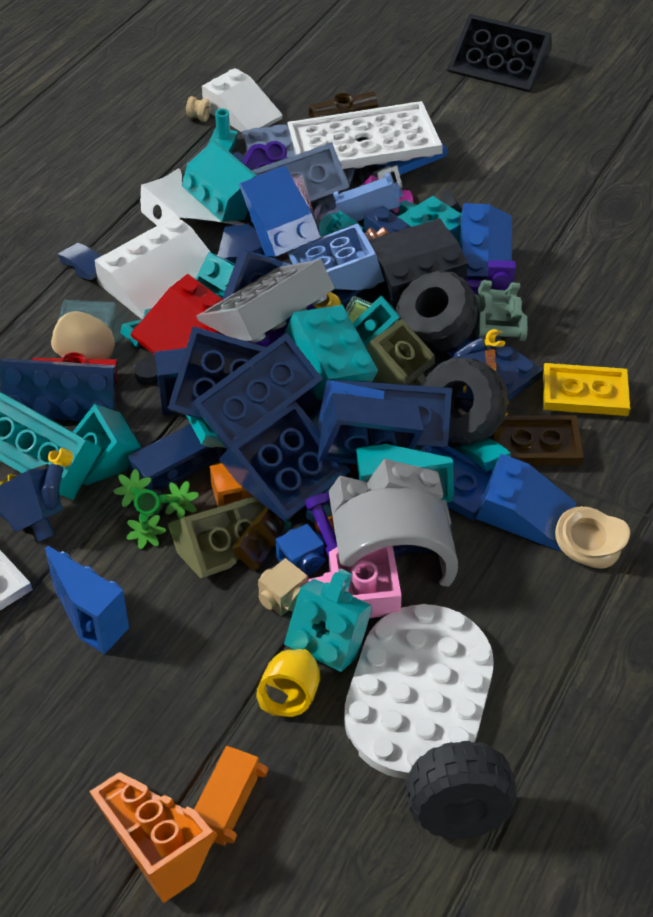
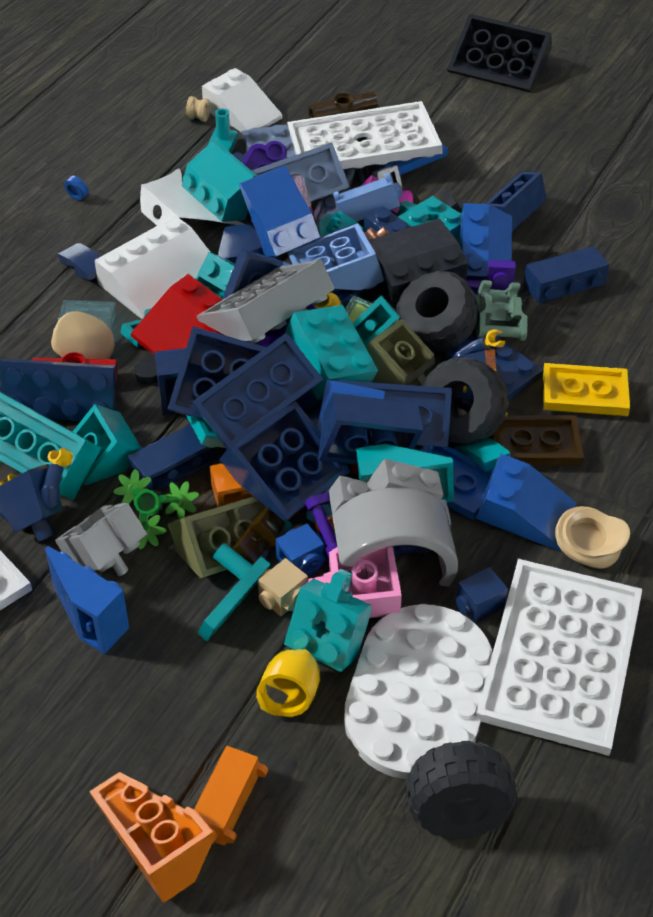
(76, 188): none -> blue tile
(102, 537): none -> light grey brick
(248, 576): none -> teal piece
(481, 595): none -> dark blue brick
(520, 196): none -> dark blue brick
(561, 657): none -> white plate
(565, 274): none -> dark blue brick

